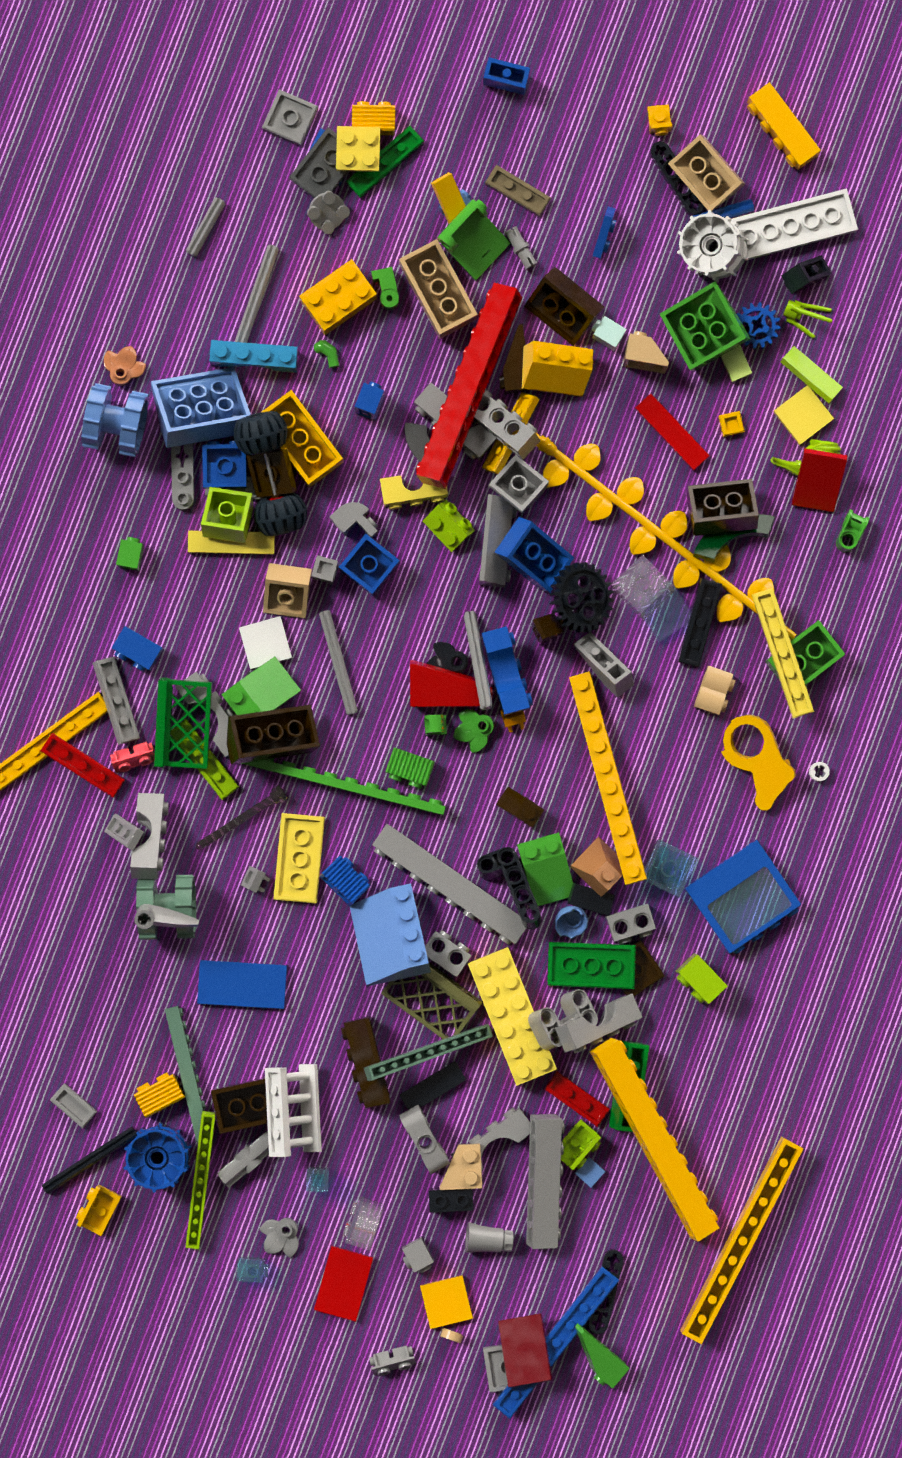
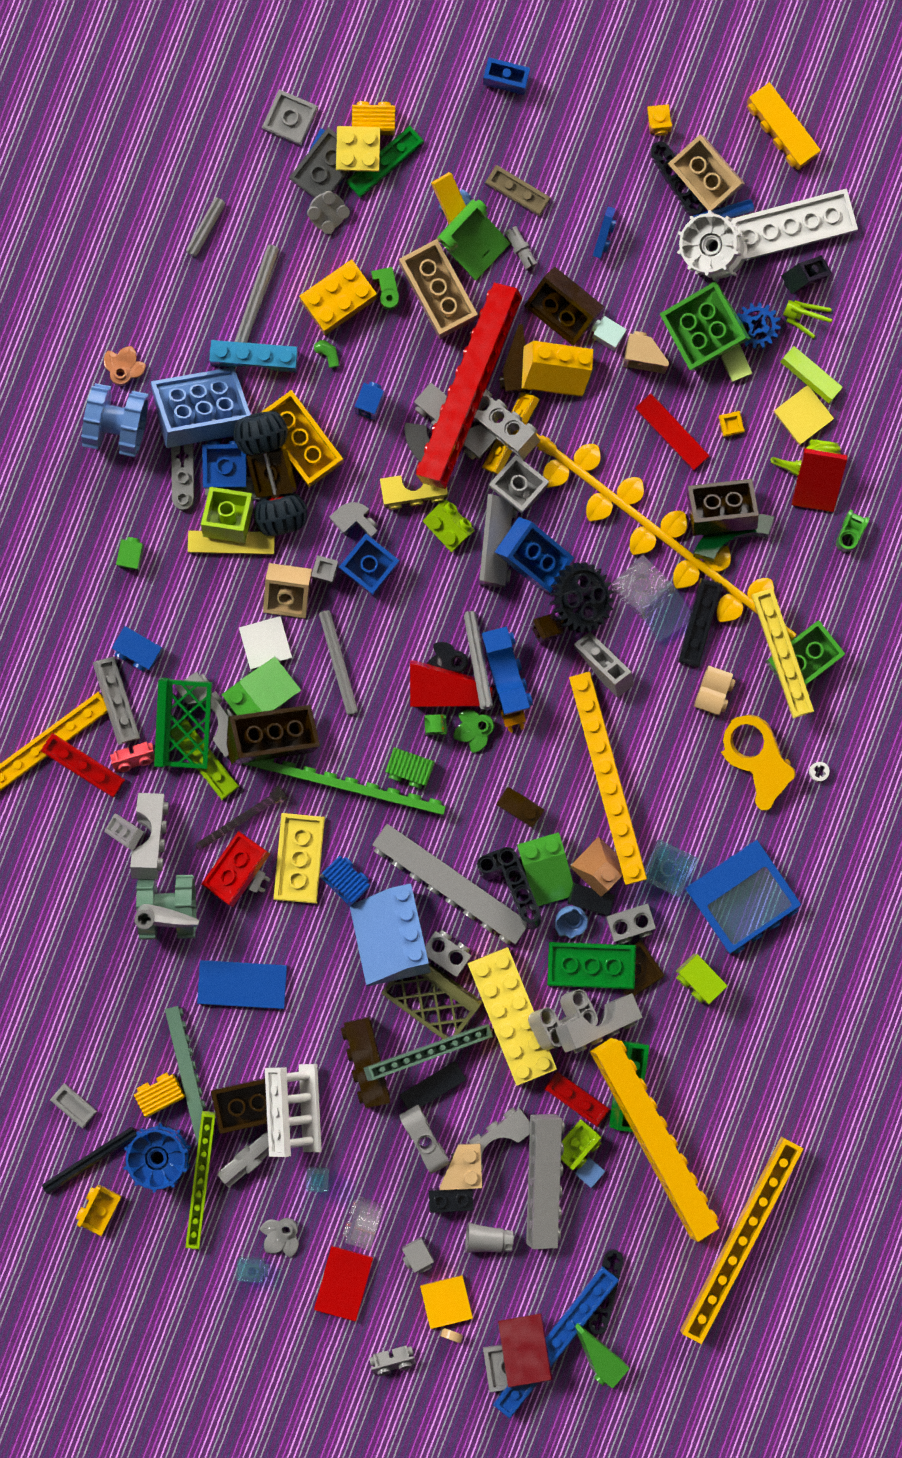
(235, 869): none -> red tile

